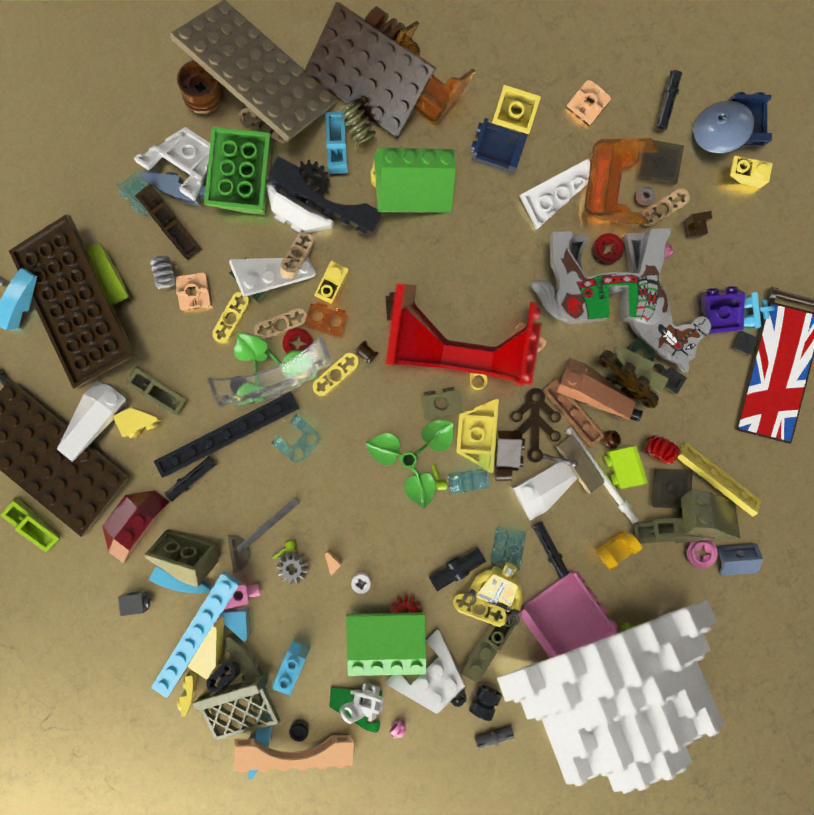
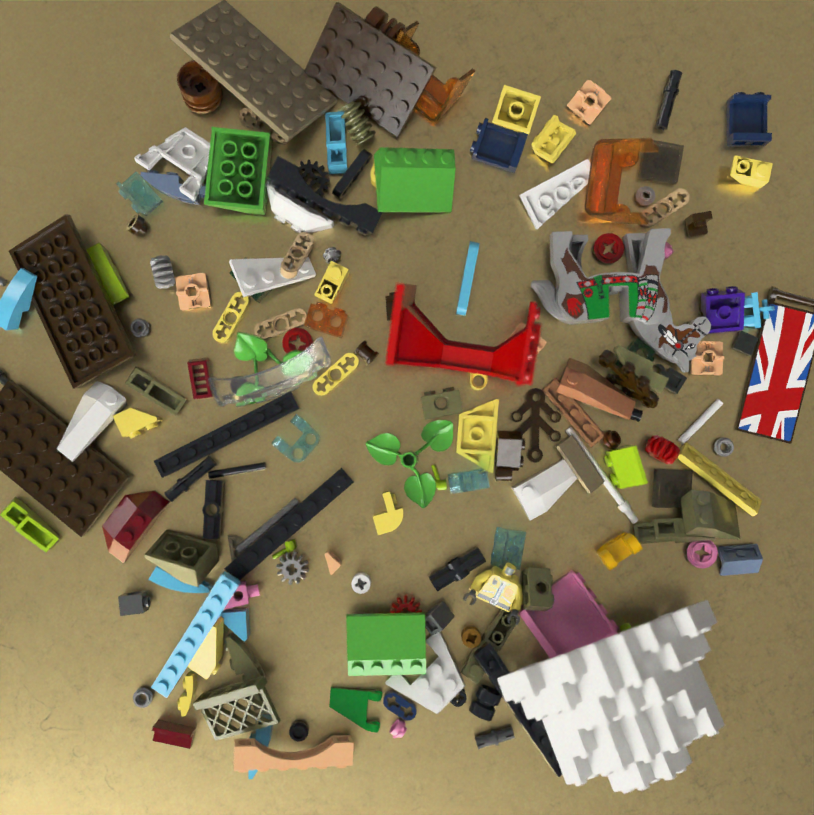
(134, 327): none -> light grey plate
(136, 225): none -> dark brown tile
(140, 702): none -> light grey plate
(168, 221): dark brown slope -> none
(173, 734): none -> dark red panel
(205, 362): none -> dark red slope
(214, 496): none -> black piece
(220, 673): black beam -> none
(237, 470): none -> black bar
(289, 524): none -> black plate
(291, 668): medium azure panel -> none
(332, 254): none -> light grey plate
(352, 174): none -> black beam
(360, 709): white piece -> none
(390, 519): none -> light yellow brick
(402, 701): none -> dark blue beam
(438, 618): none -> dark grey brick
(467, 278): none -> medium azure beam
(469, 633): none -> pearl gold wheel
(491, 620): light yellow beam -> none
(495, 668): none -> black plate
(531, 597): none -> olive brick
(553, 139): none -> light yellow bracket
(560, 569): black pin -> none
(573, 463): flat silver hinge -> none
(700, 421): none -> white bar
(716, 358): none -> light nougat piece
(726, 134): sand blue dish -> none
(729, 447): none -> light grey plate

